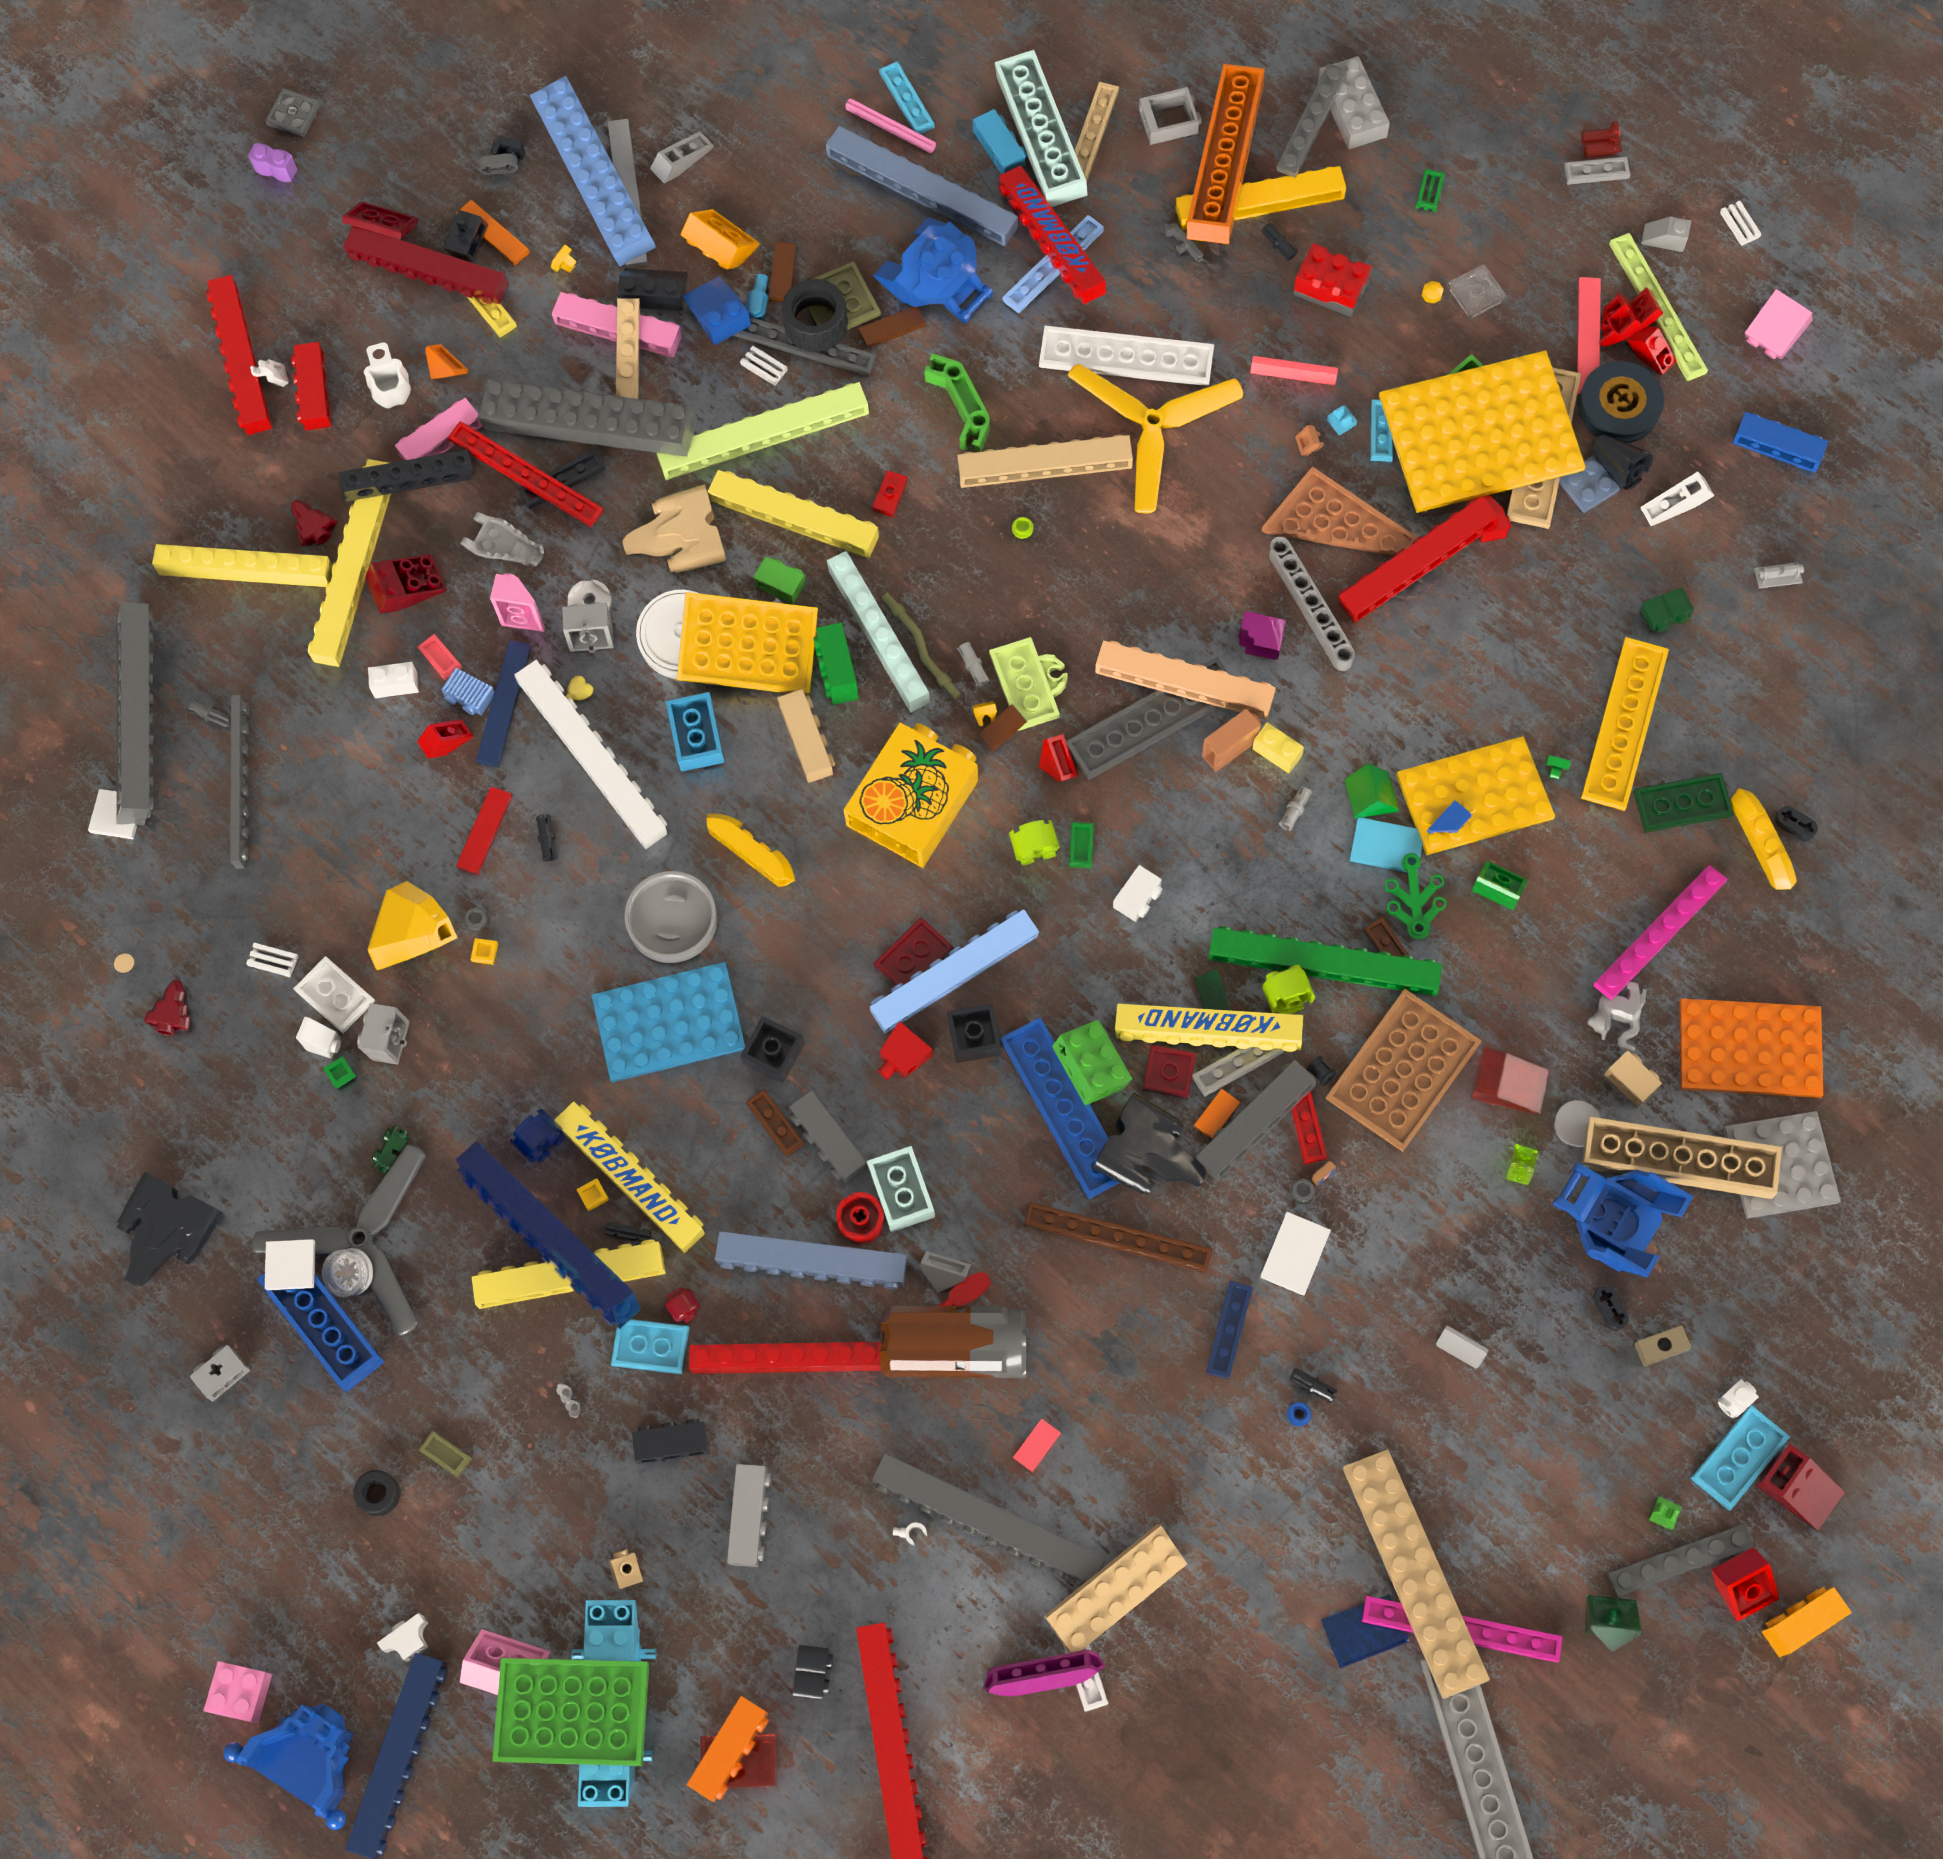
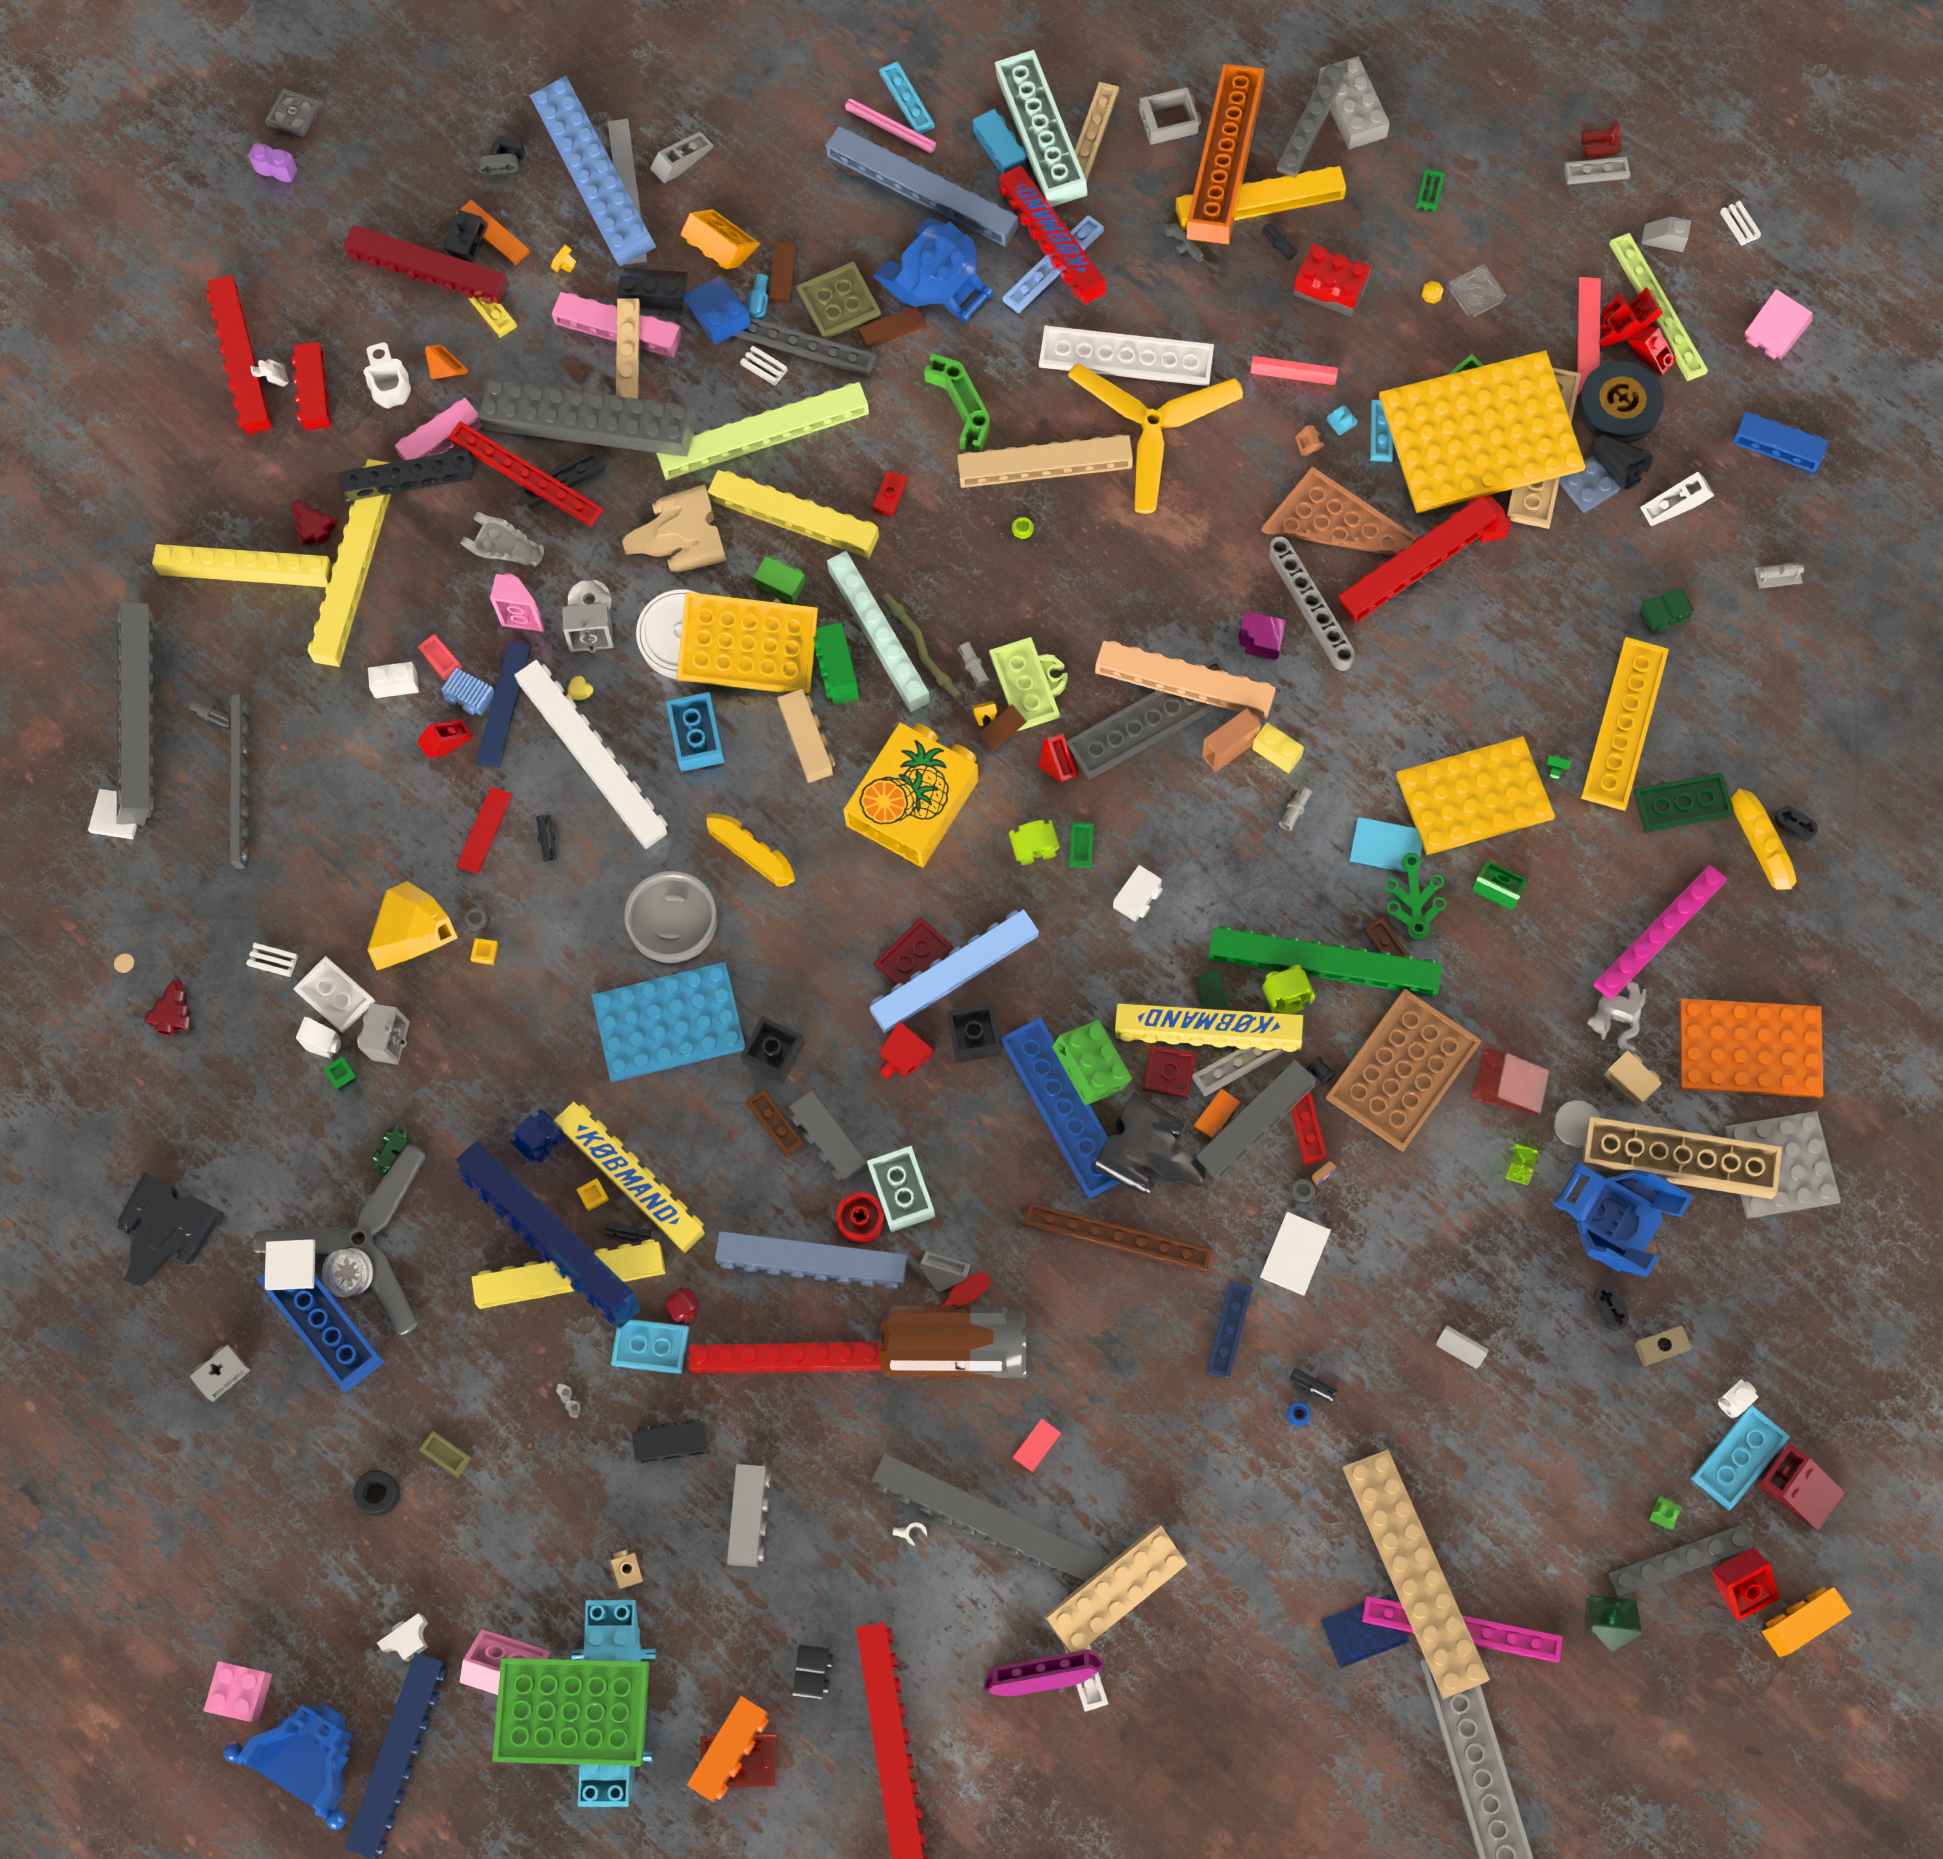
(380, 220): dark red tile -> none
(404, 582): dark red slope -> none
(808, 294): black tyre -> none
(1371, 792): green slope -> none
(1451, 819): blue tile -> none

